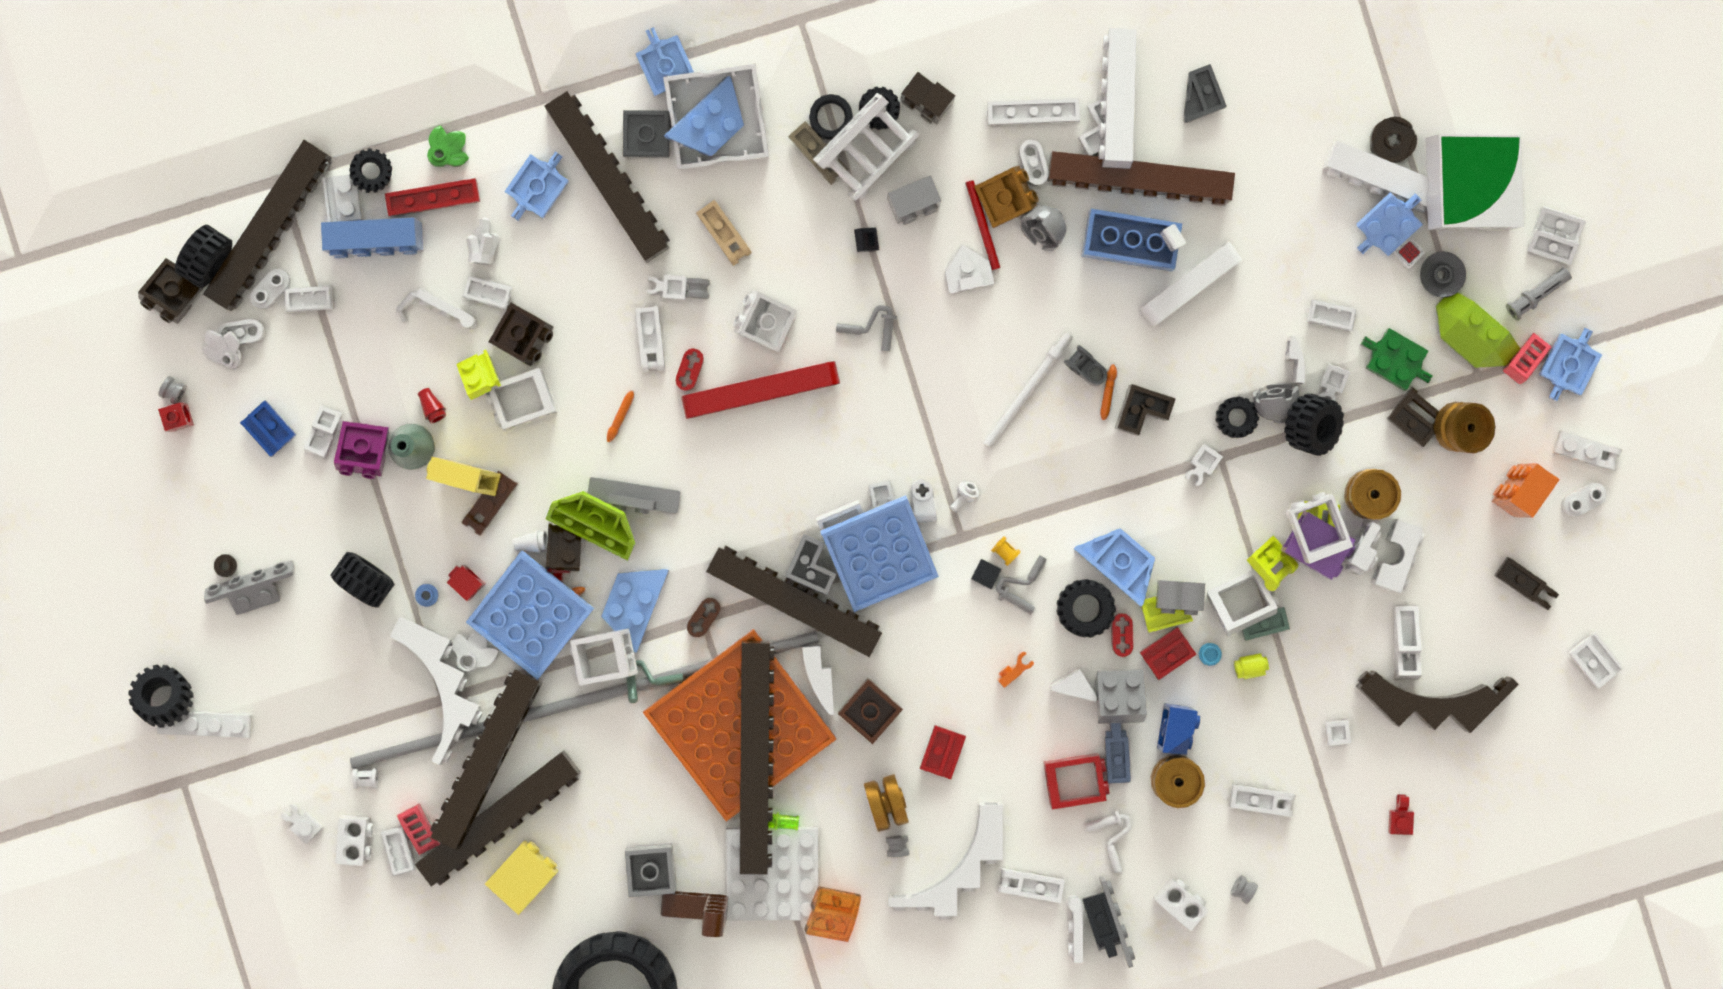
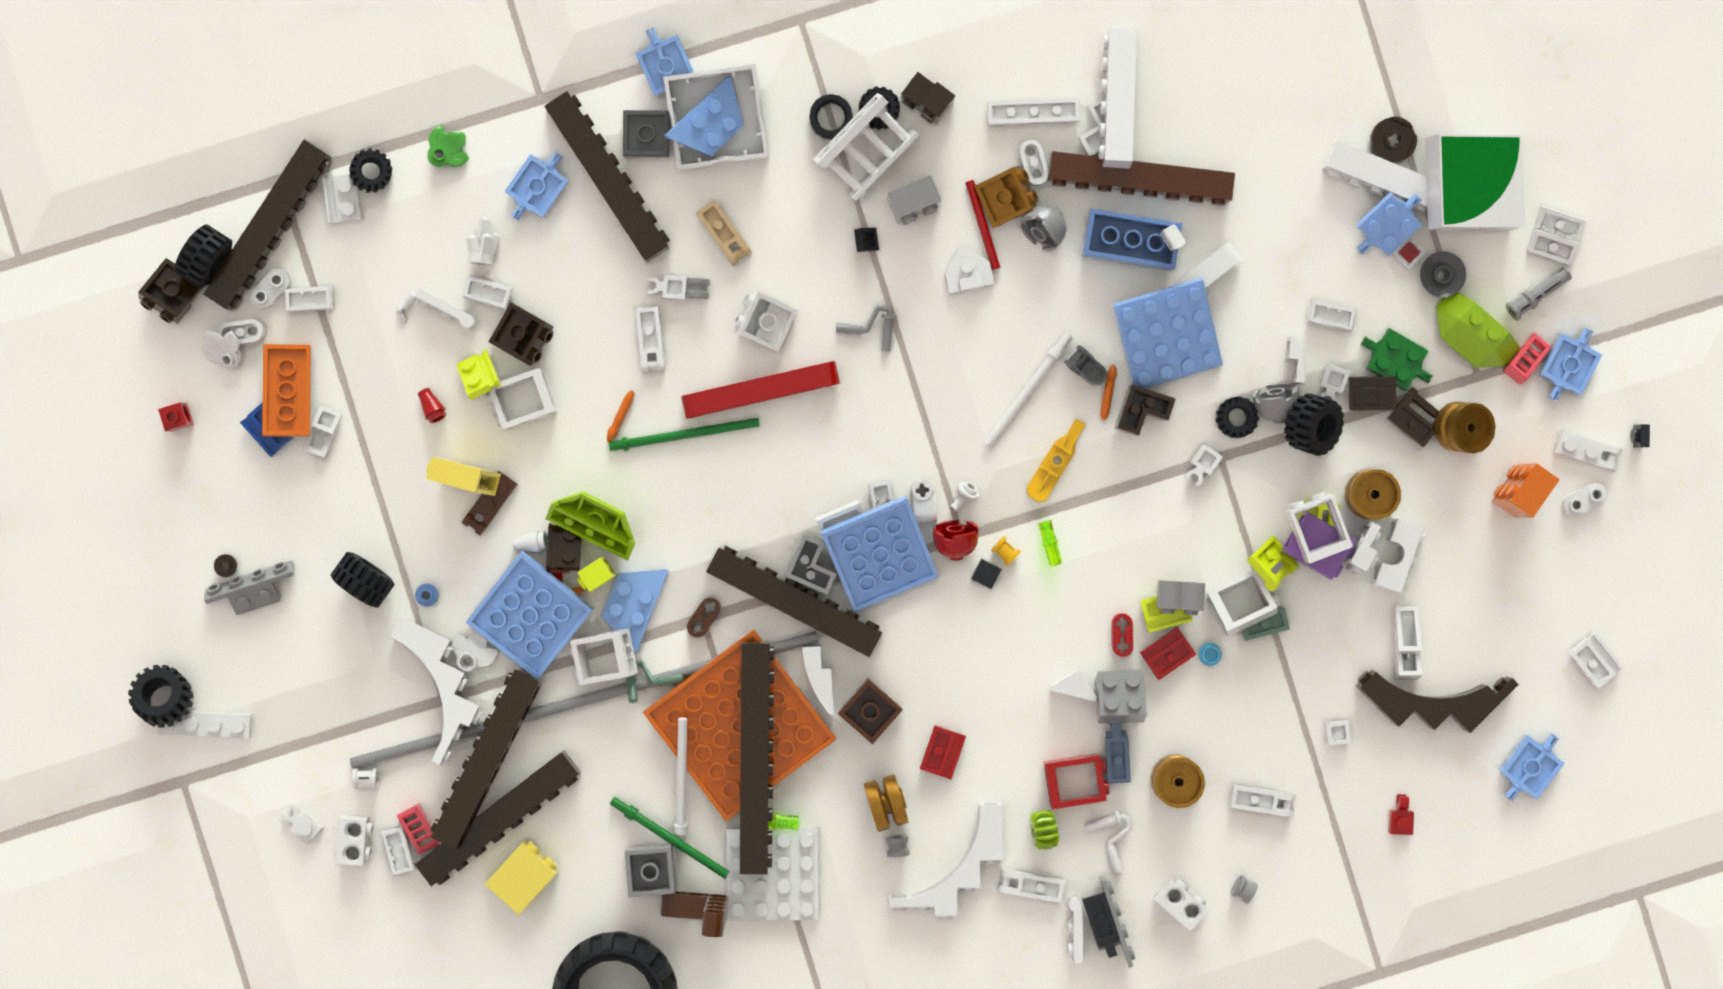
(172, 390): light grey wheel -> none
(286, 390): none -> orange plate
(361, 449): magenta plate -> none
(372, 236): medium blue brick -> none
(418, 446): sand green cone -> none
(432, 197): red plate -> none
(465, 582): red brick -> none
(596, 574): none -> neon yellow brick
(632, 813): none -> green bar
(634, 495): light grey bracket -> none
(680, 826): none -> white bar
(683, 434): none -> green bar
(684, 367): red beam -> none
(811, 145): dark tan plate -> none
(833, 914): clear orange slope -> none
(955, 540): none -> red cylinder
(1009, 673): orange plate -> none
(1015, 600): light grey piece -> none
(1044, 829): none -> lime gear
(1048, 472): none -> yellow piece
(1050, 543): none -> clear neon green axle
(1100, 622): black tyre -> none
(1121, 562): light blue wing -> none
(1168, 334): none -> light blue plate
(1177, 729): blue slope -> none
(1202, 94): dark grey wing -> none
(1251, 666): neon yellow brick -> none
(1372, 393): none -> dark brown plate
(1524, 582): dark brown hinge -> none
(1531, 767): none -> light blue plate
(1640, 436): none -> black plate

